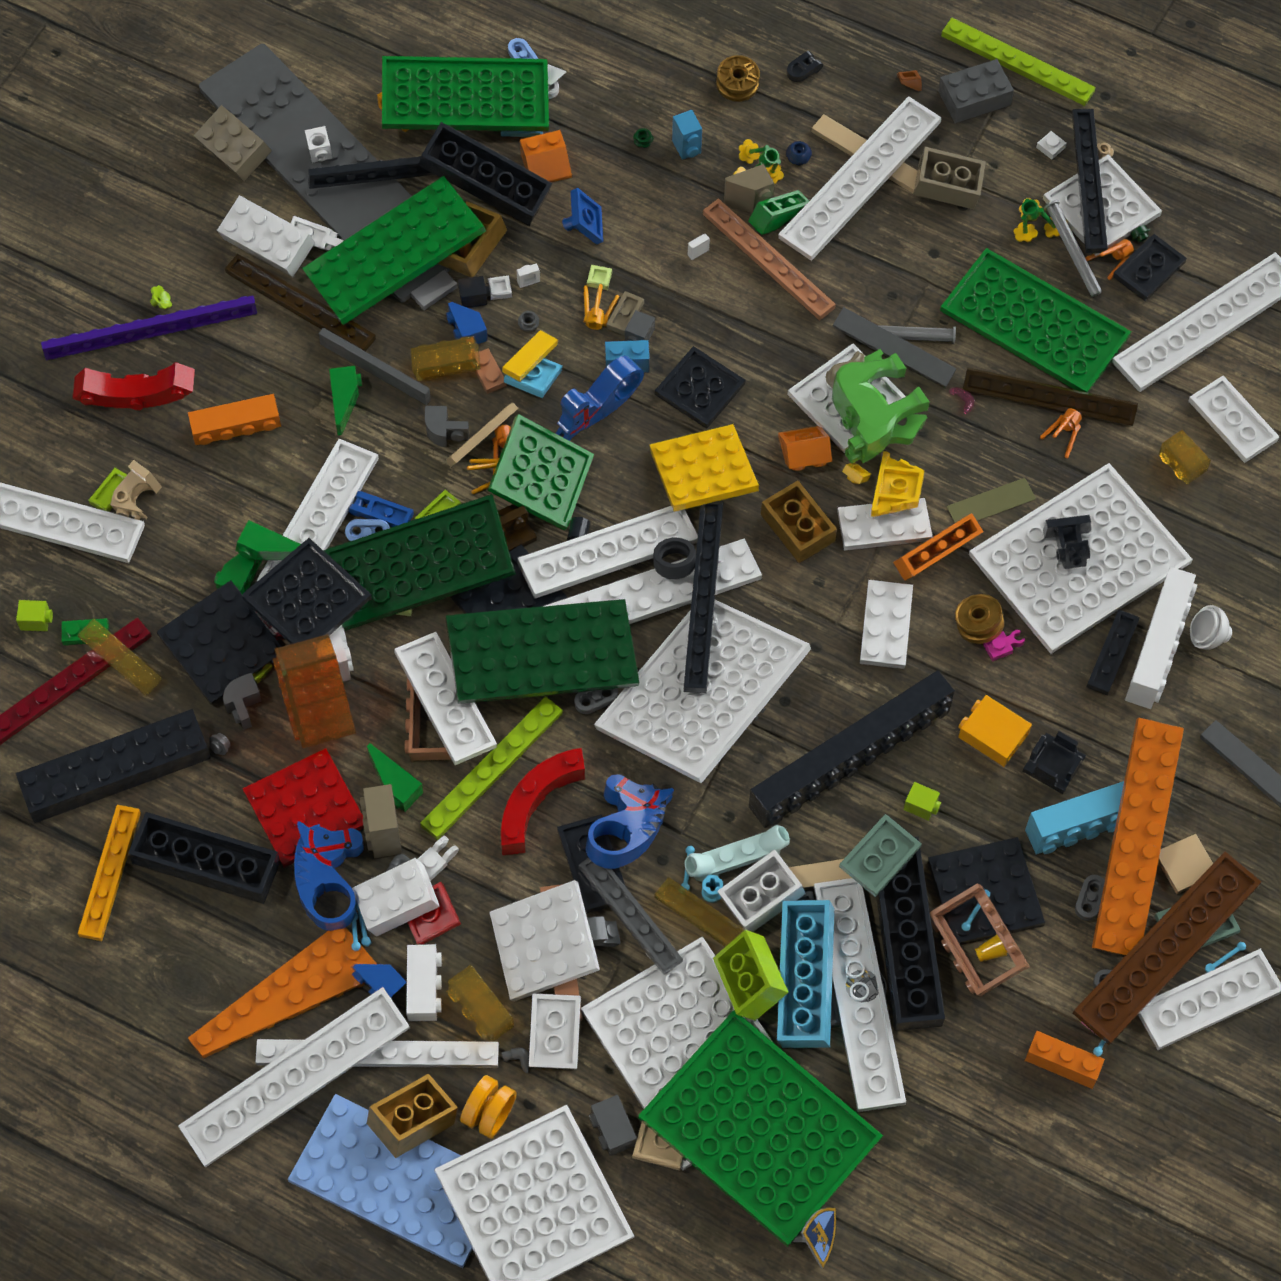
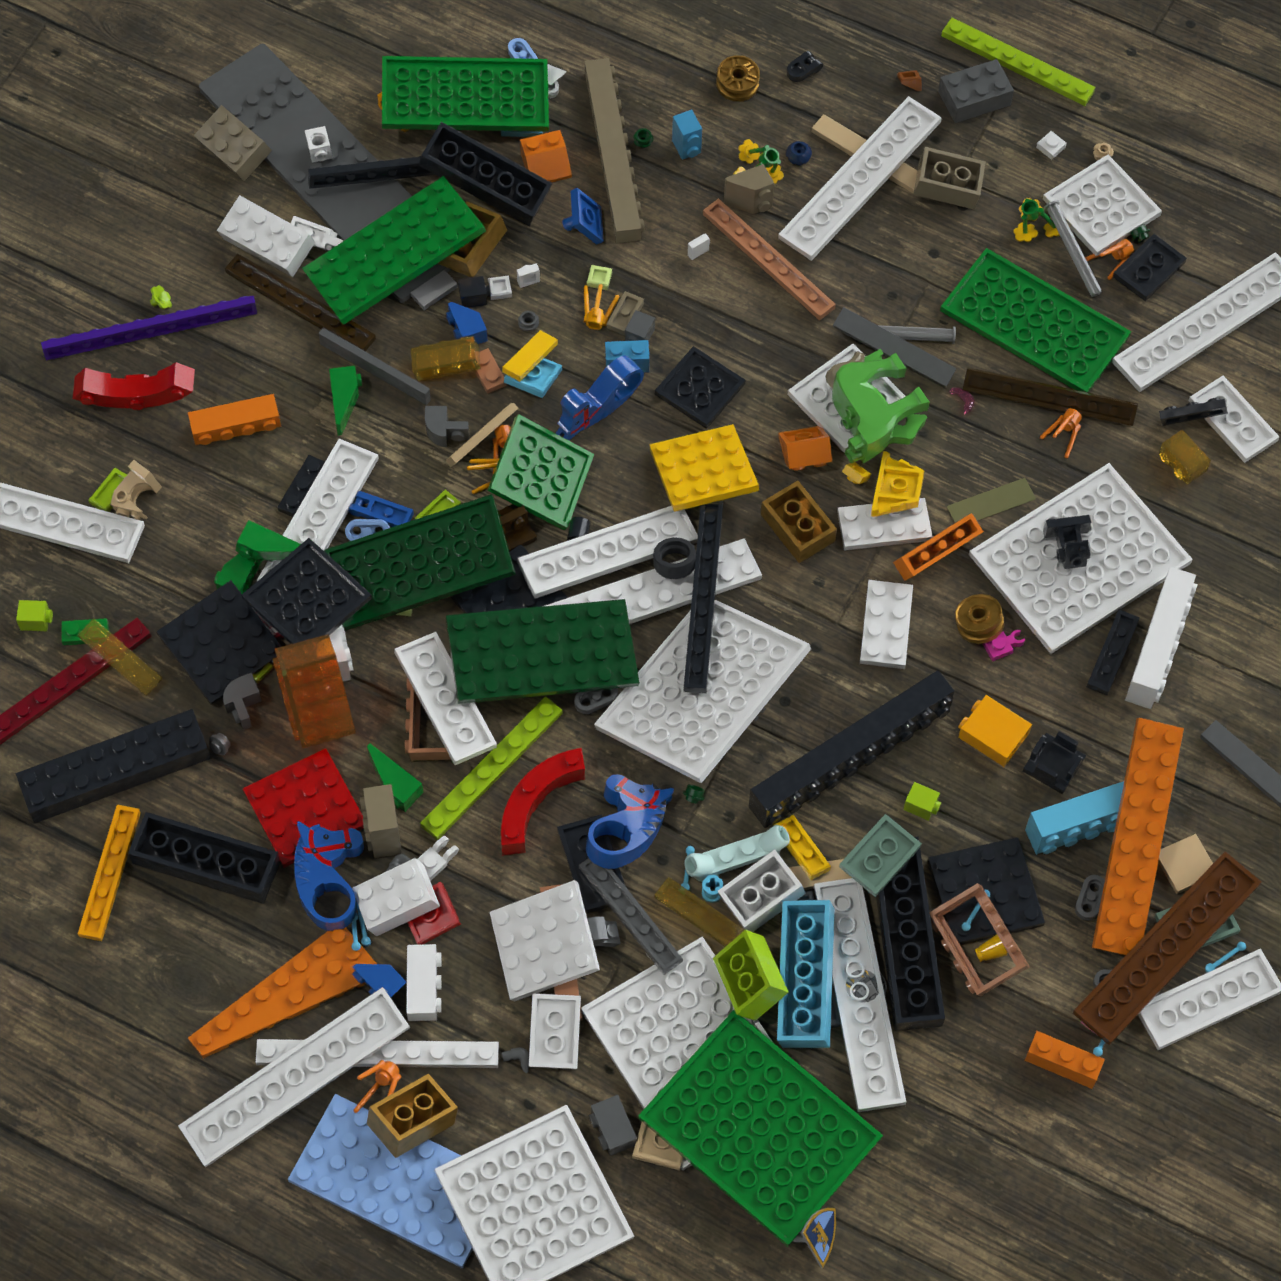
(300, 485): none -> black plate
(386, 1074): none -> orange plant
(480, 1004): clear yellow brick -> none
(488, 1106): light orange wheel -> none
(612, 150): none -> dark tan brick
(694, 793): none -> dark green plate
(777, 211): green slope -> none
(804, 849): none -> yellow tile
(1089, 181): black plate -> none
(1193, 411): none -> black plate
(1210, 628): white piece -> none

